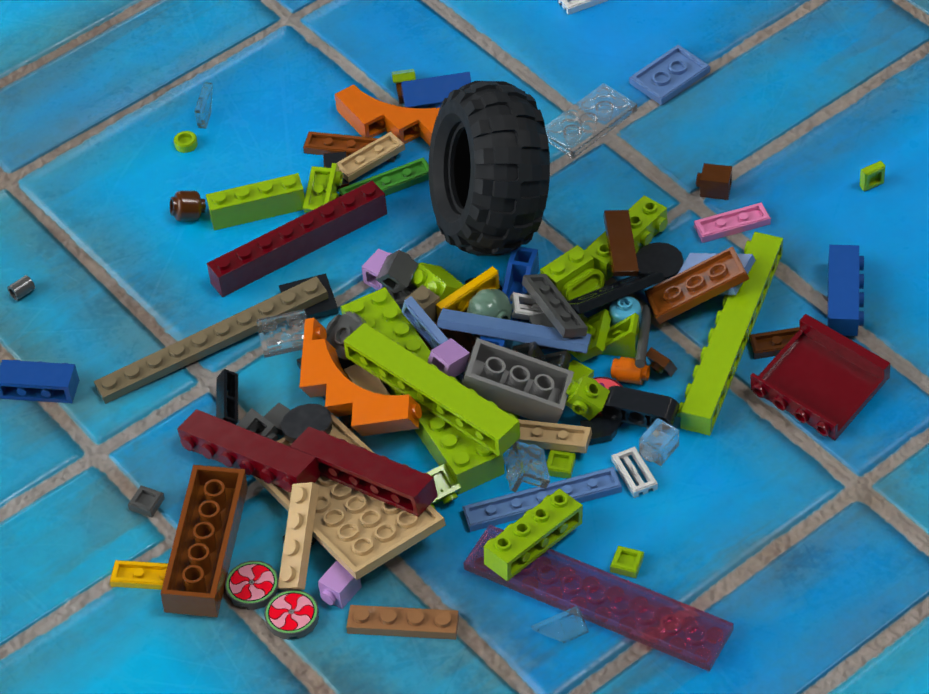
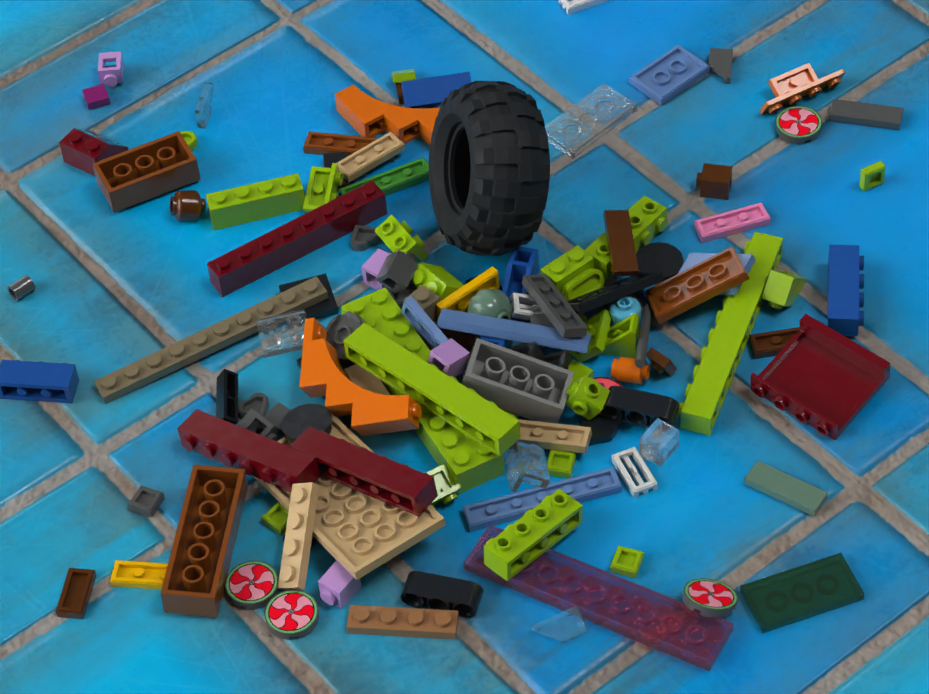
(76, 593): none -> reddish brown tile
(86, 147): none -> dark red slope
(96, 96): none -> magenta tile
(111, 74): none -> lavender brick
(146, 171): none -> dark orange brick
(257, 401): none -> dark grey tile
(276, 519): none -> lime tile
(364, 237): none -> dark grey tile
(398, 237): none -> lime bracket
(442, 593): none -> black beam
(710, 597): none -> tile
(721, 63): none -> dark grey tile
(782, 288): none -> lime slope
(786, 488): none -> sand green tile
(796, 84): none -> bracket
(798, 124): none -> tile
(802, 592): none -> clear green tile
(866, 114): none -> dark grey tile

